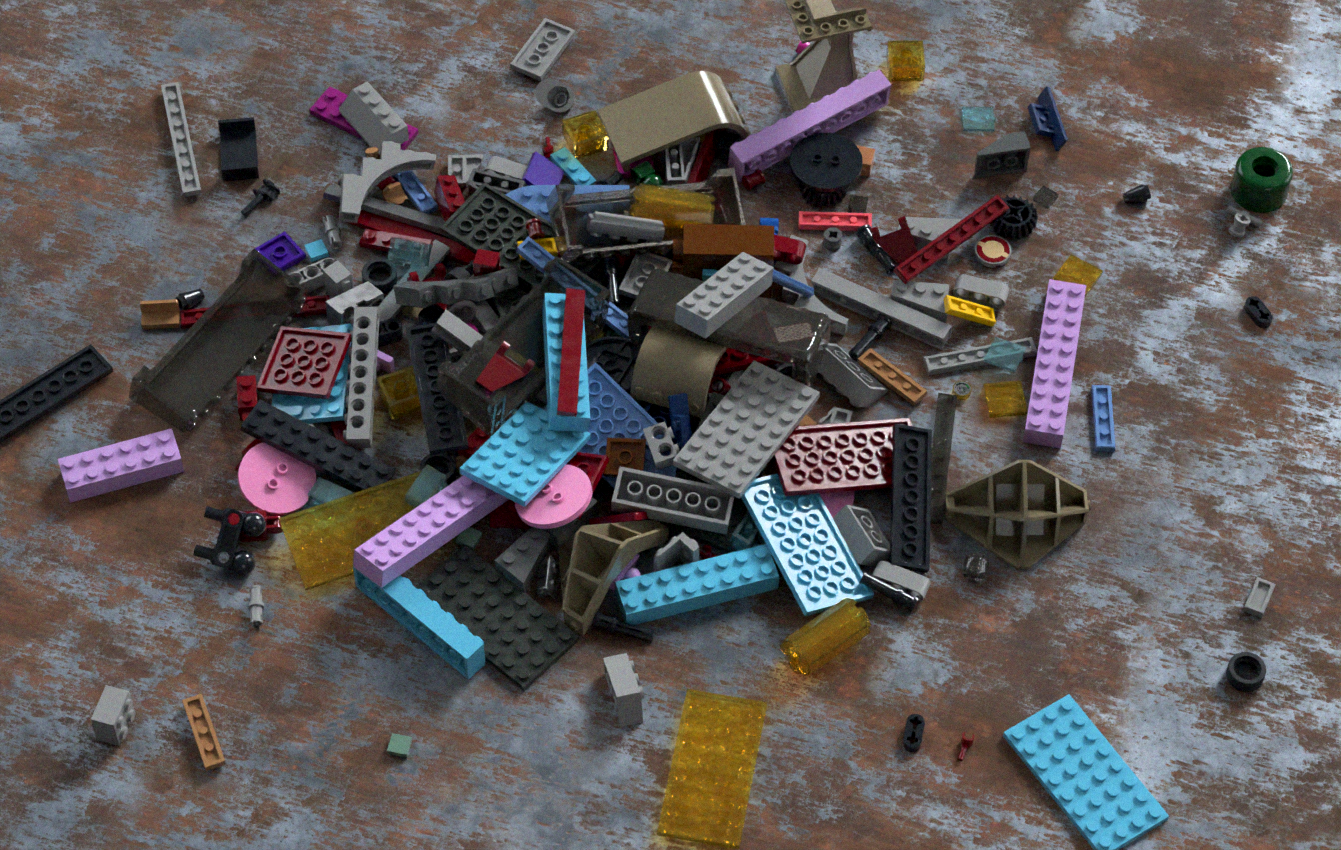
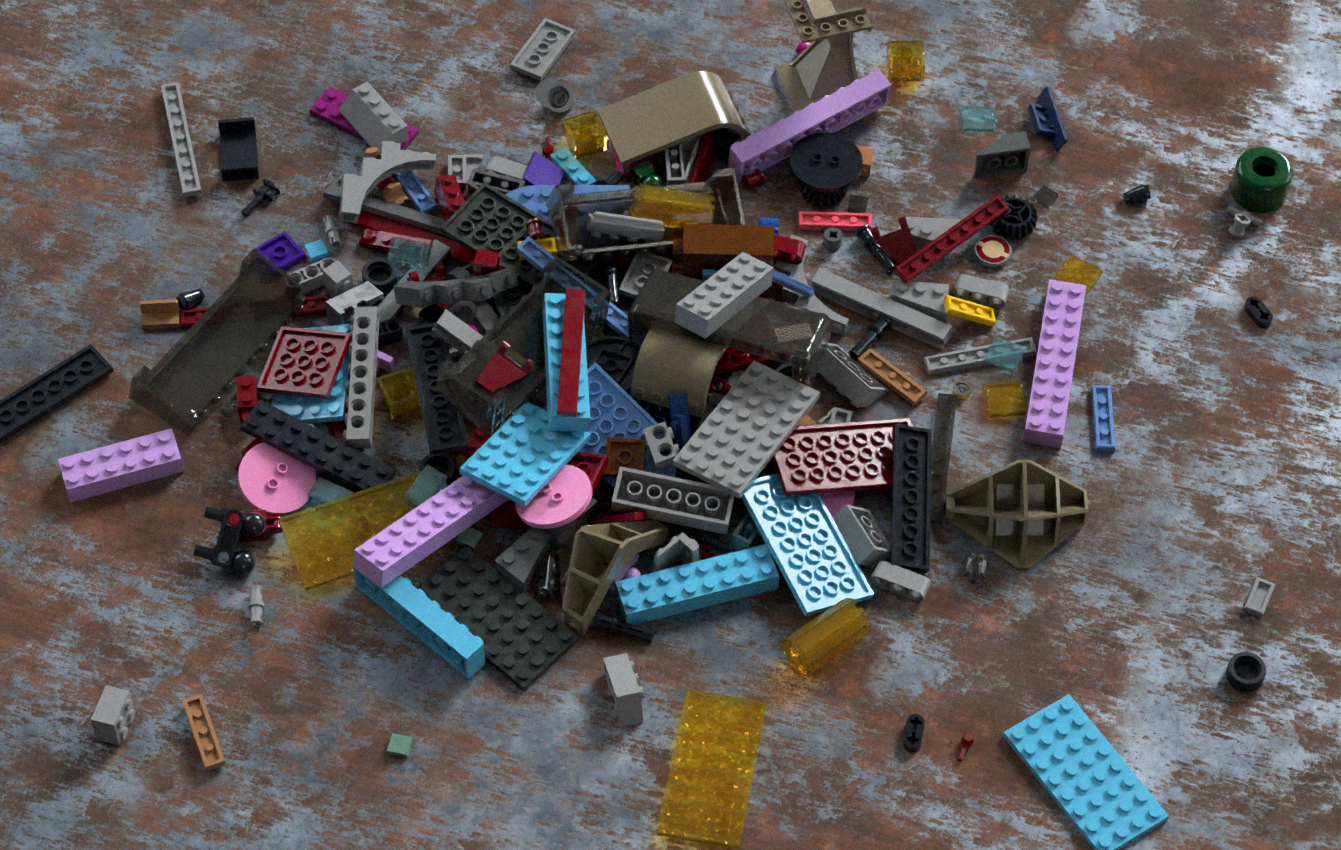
(898, 596): black pin -> none

